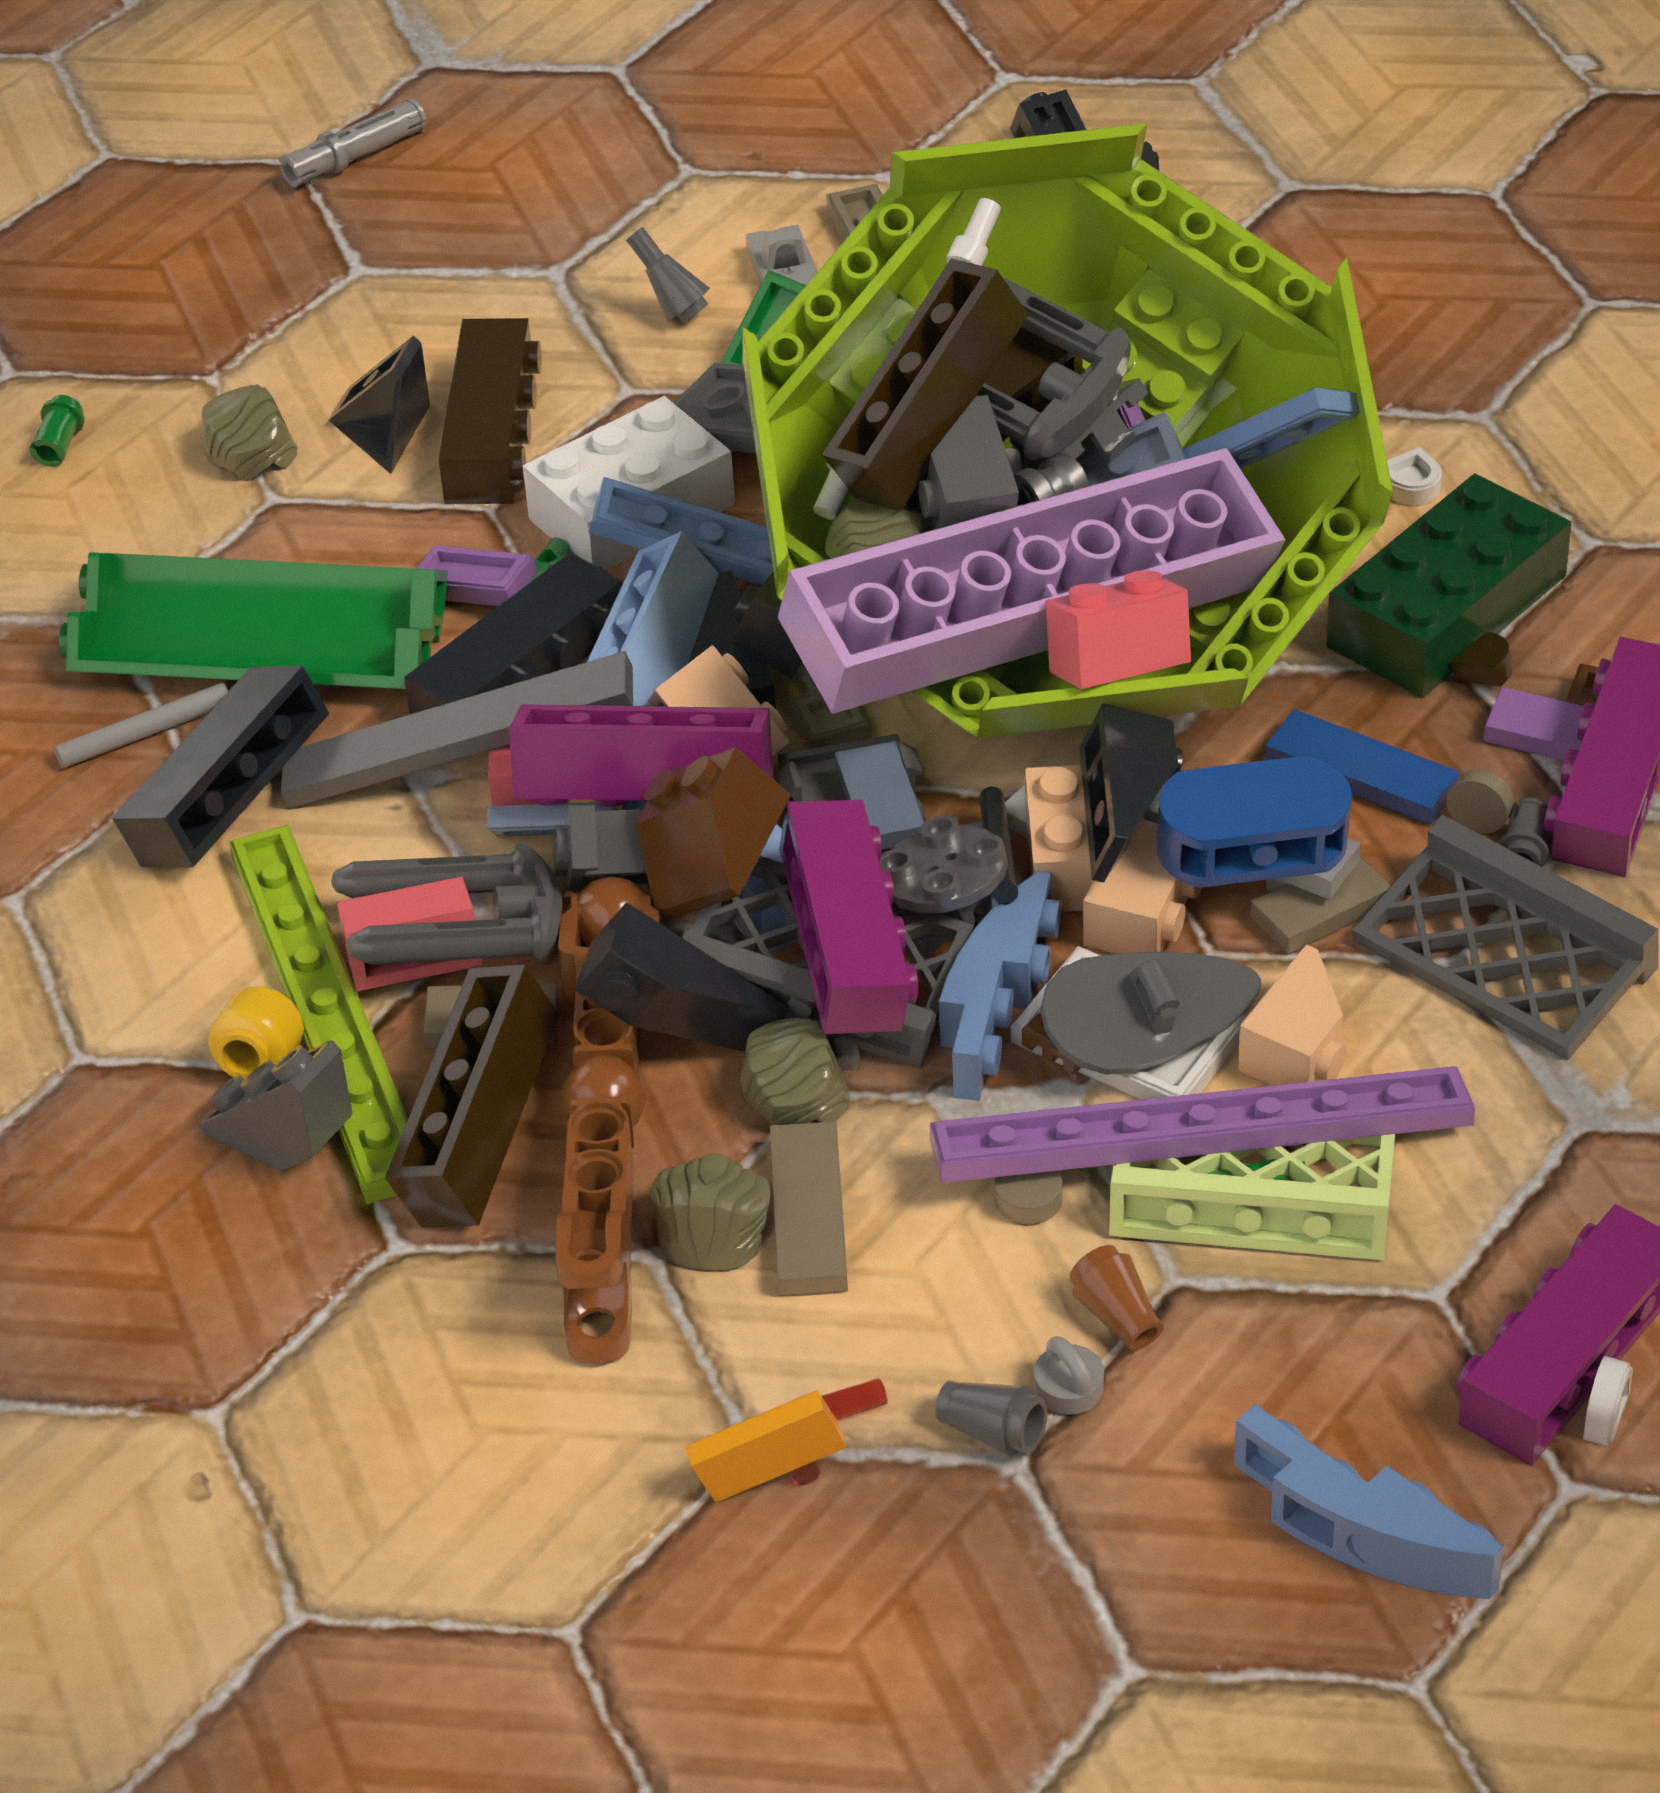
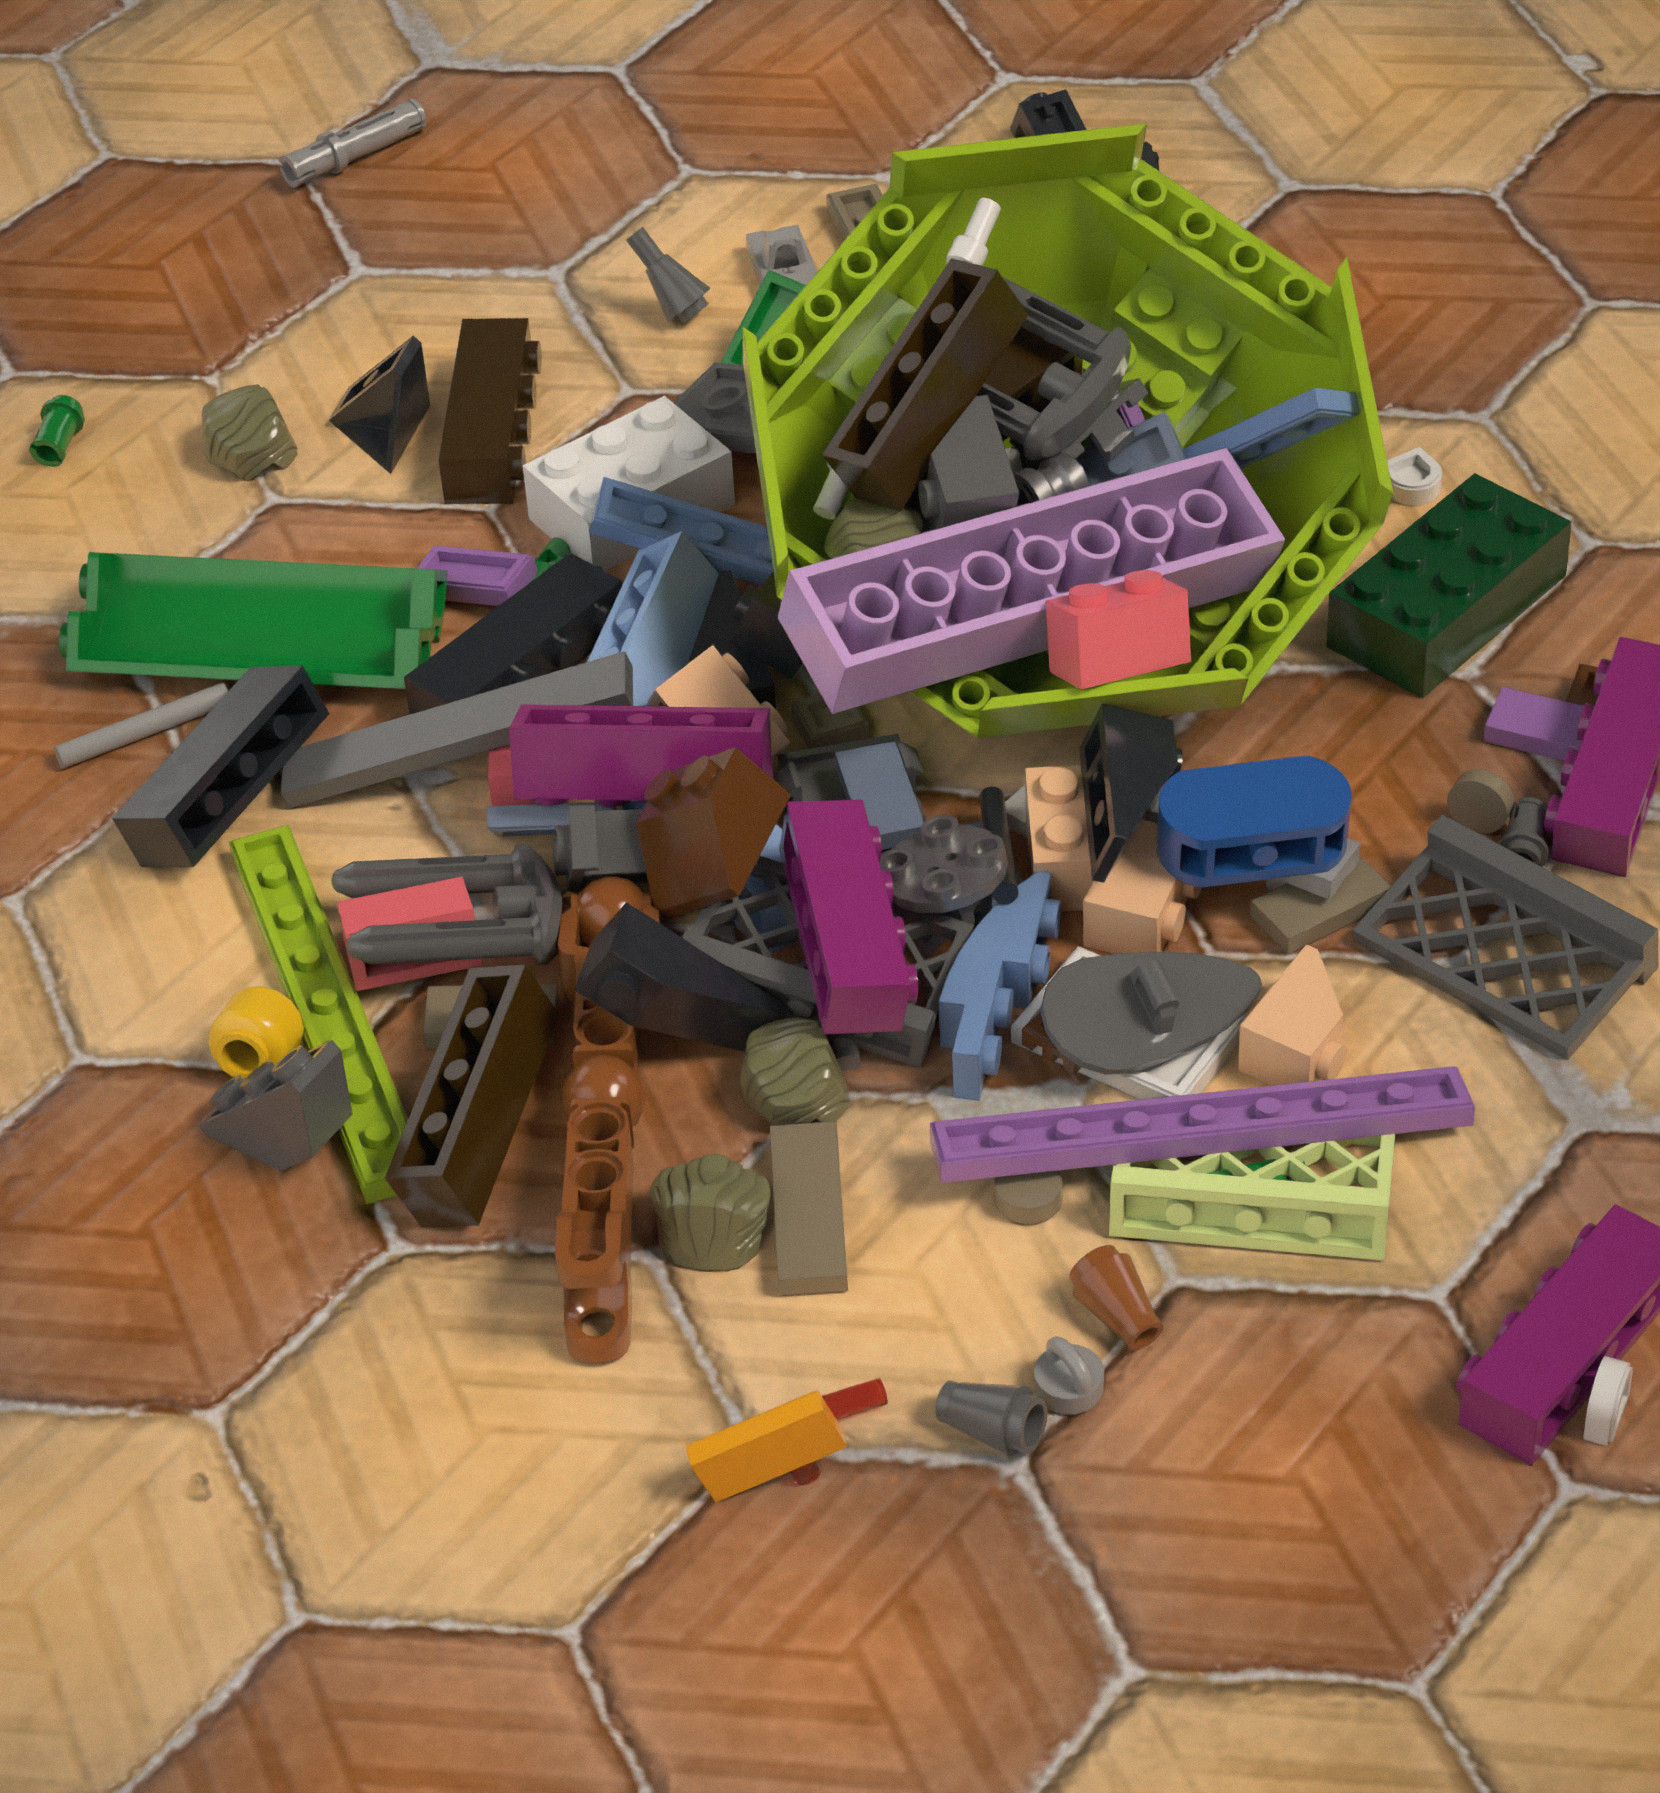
(1370, 766): blue tile -> none
(1376, 1526): medium blue slope -> none
(1484, 661): dark brown tile -> none

